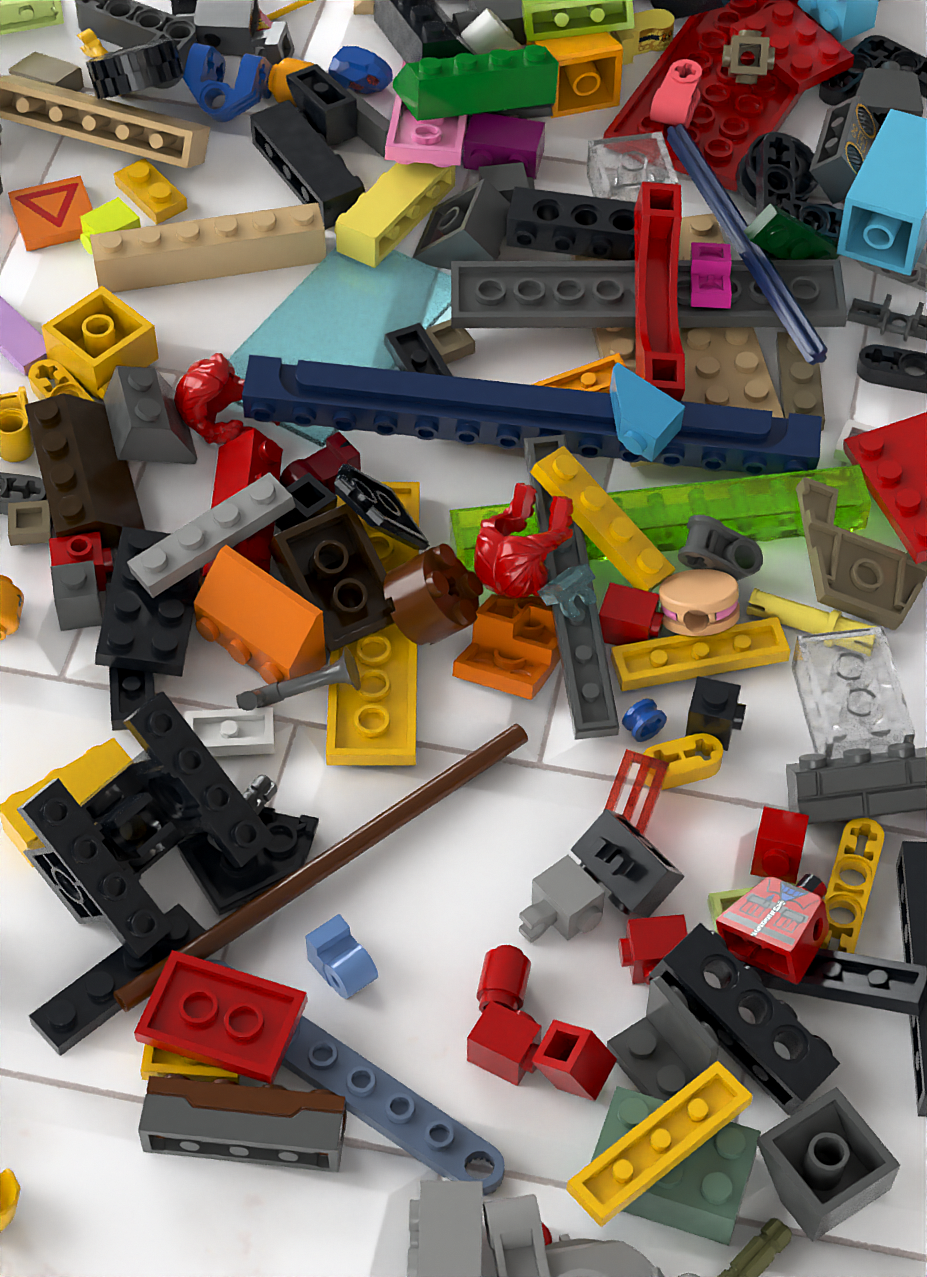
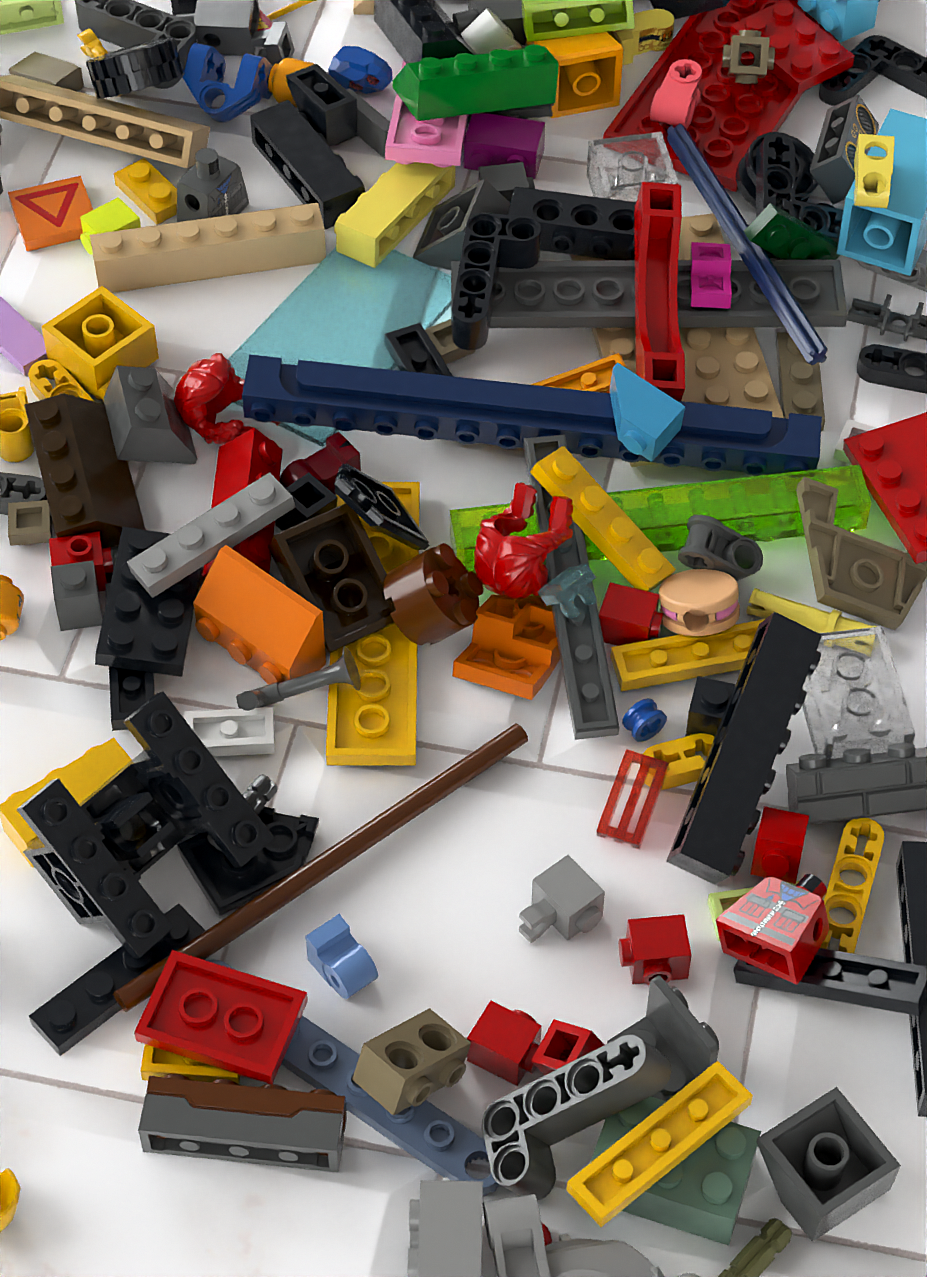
(211, 188): none -> dark grey torso
(411, 1061): none -> dark tan brick
(489, 243): none -> black beam
(504, 978): red brick -> none
(562, 1103): none -> dark grey beam
(626, 864): black brick -> none
(745, 750): none -> black brick
(748, 1044): black brick -> none
(873, 172): none -> light yellow leg
(890, 88): dark grey torso -> none

